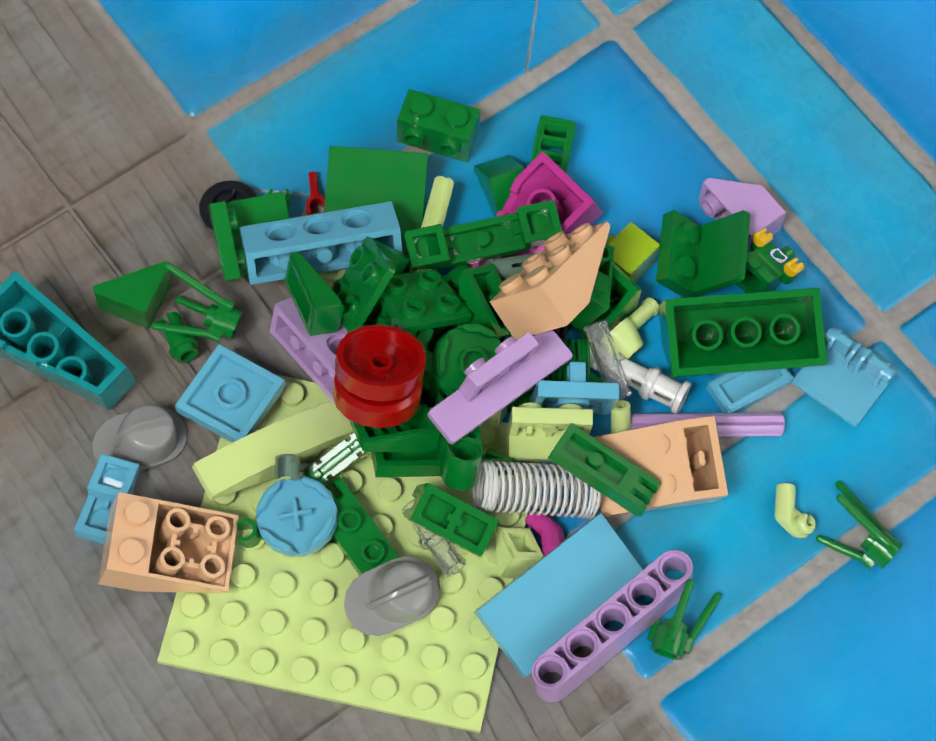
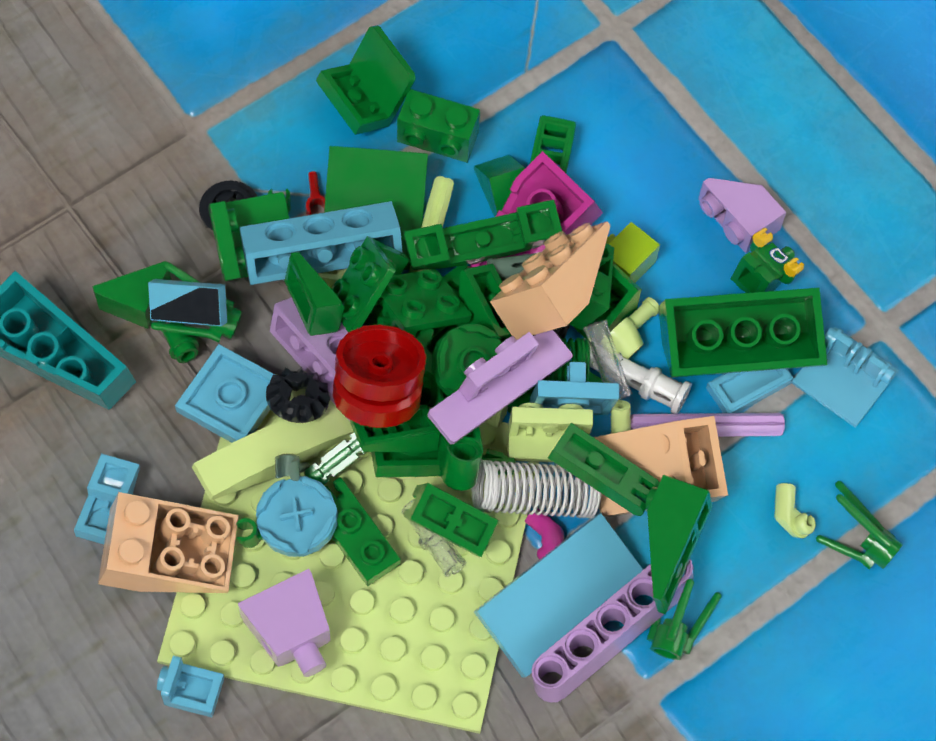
(142, 436): light grey piece -> none
(187, 302): none -> tile
(190, 687): none -> medium azure bracket
(289, 622): none -> lavender torso
(302, 408): none -> black gear
(370, 86): none -> green bracket
(391, 596): light grey piece -> none
(515, 551): yellowish green slope -> none
(674, 524): none -> green slope
(704, 256): green bracket -> none

